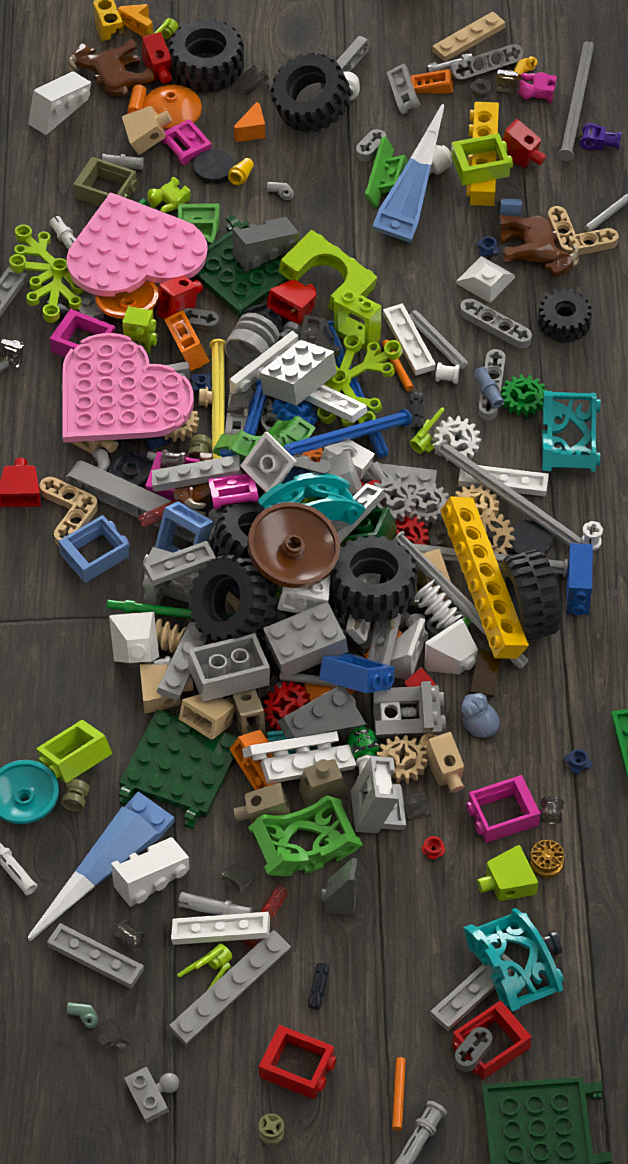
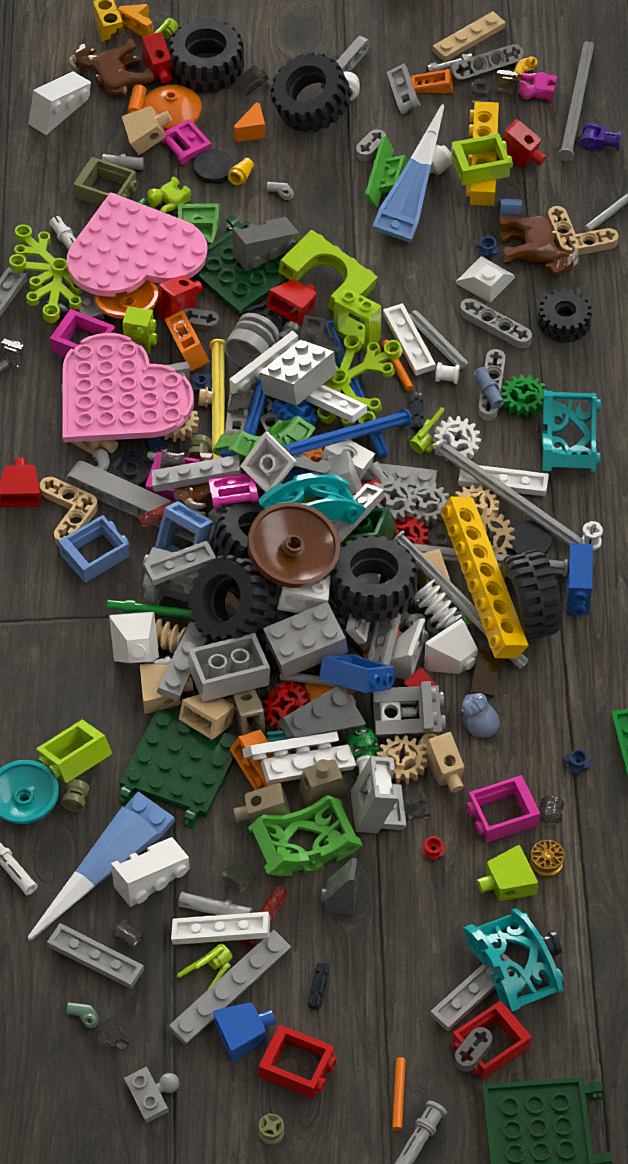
(242, 1028): none -> blue torso

